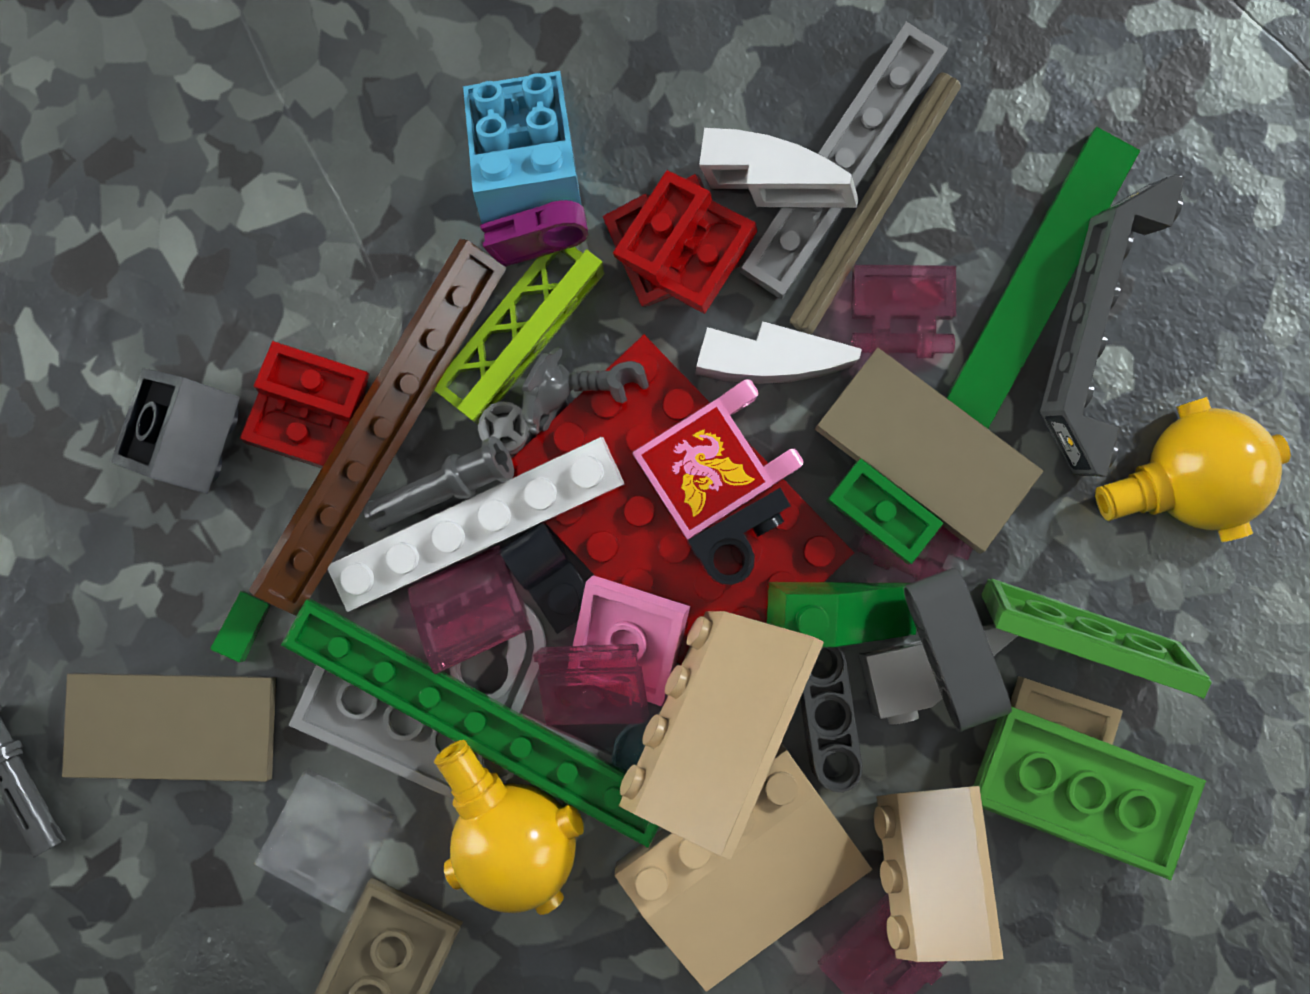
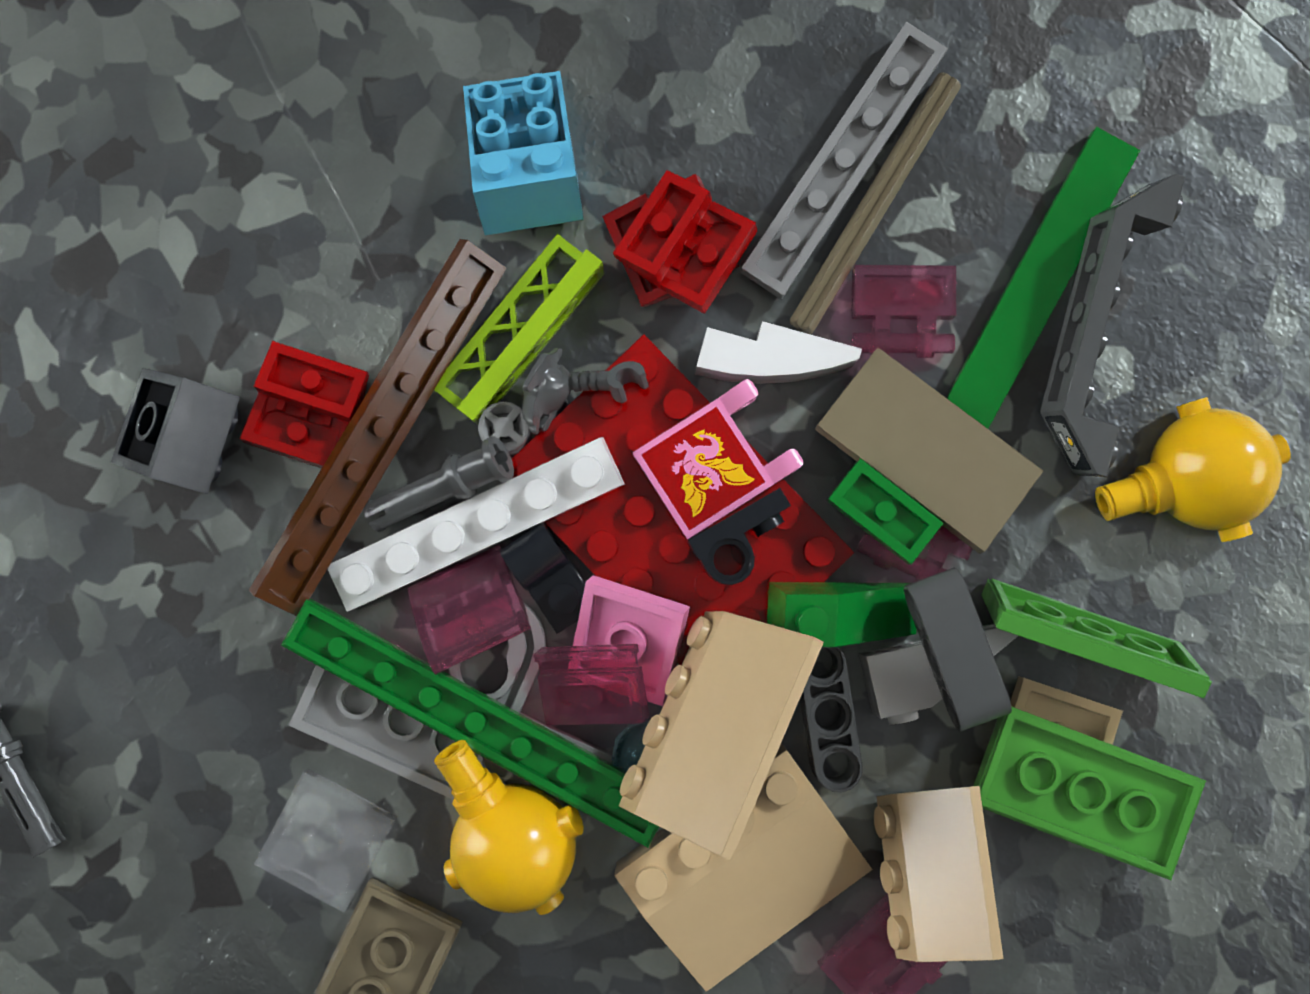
(169, 727): dark tan tile -> none
(241, 627): green piece -> none
(535, 232): magenta piece -> none
(774, 170): white slope -> none

